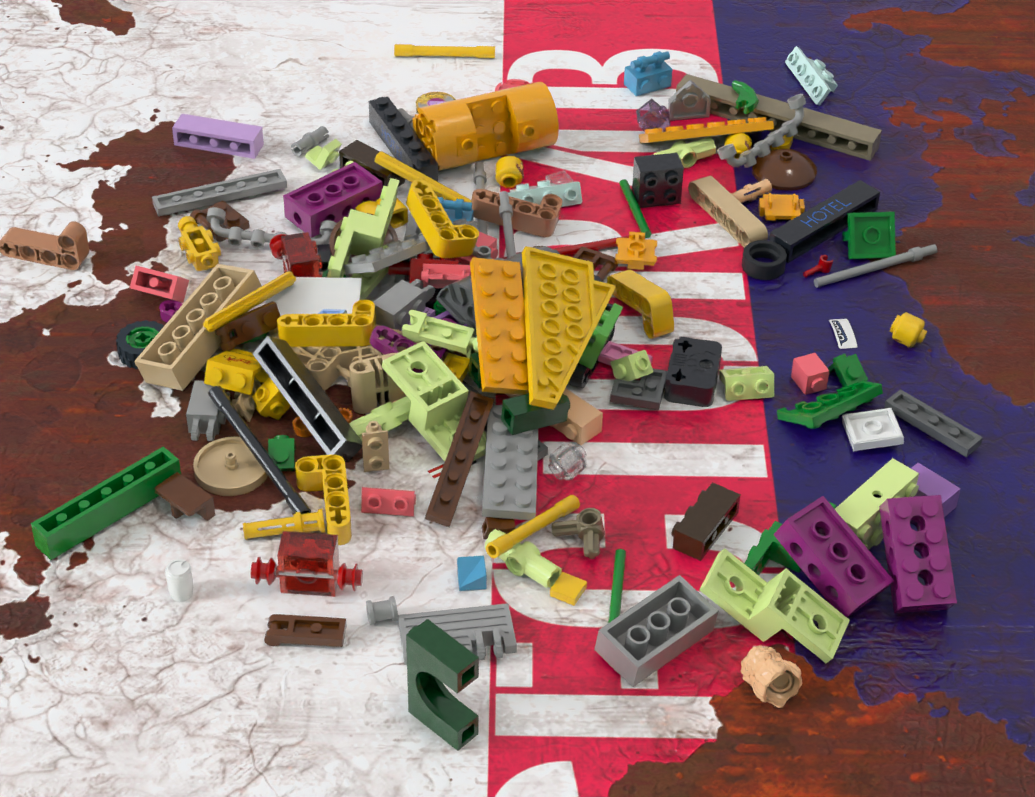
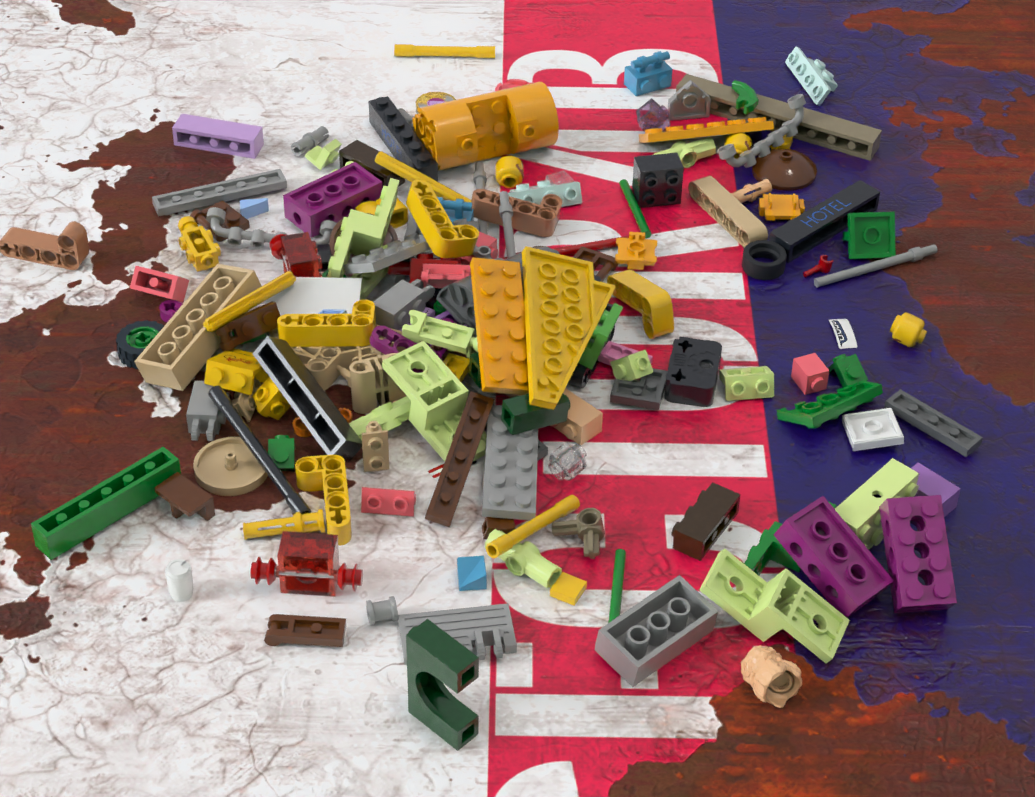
(253, 207): none -> light blue piece

